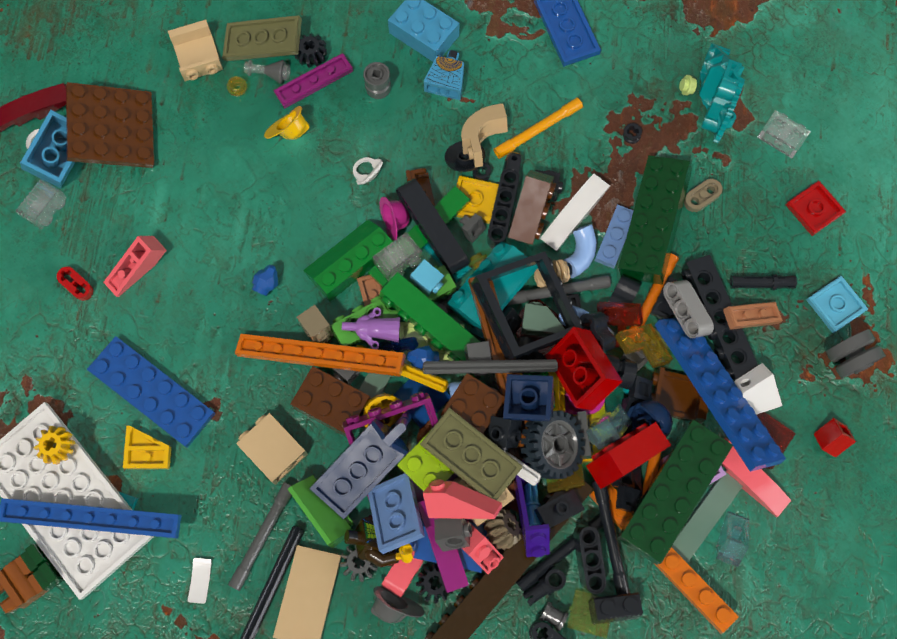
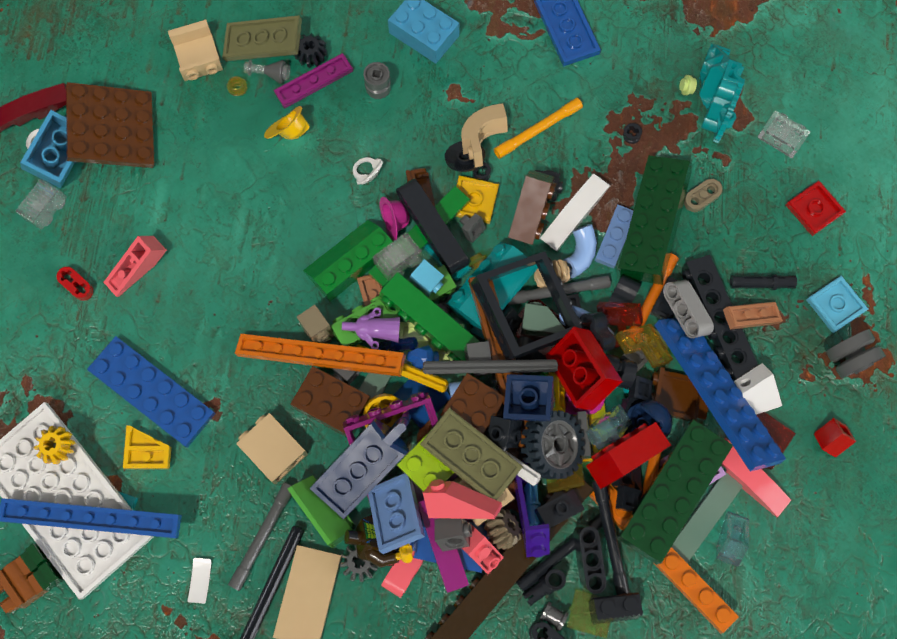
(265, 280): blue rock -> none
(392, 608): dark grey piece -> none
(427, 584): black gear -> none
(445, 76): dark azure torso -> none
(501, 208): black piece -> none

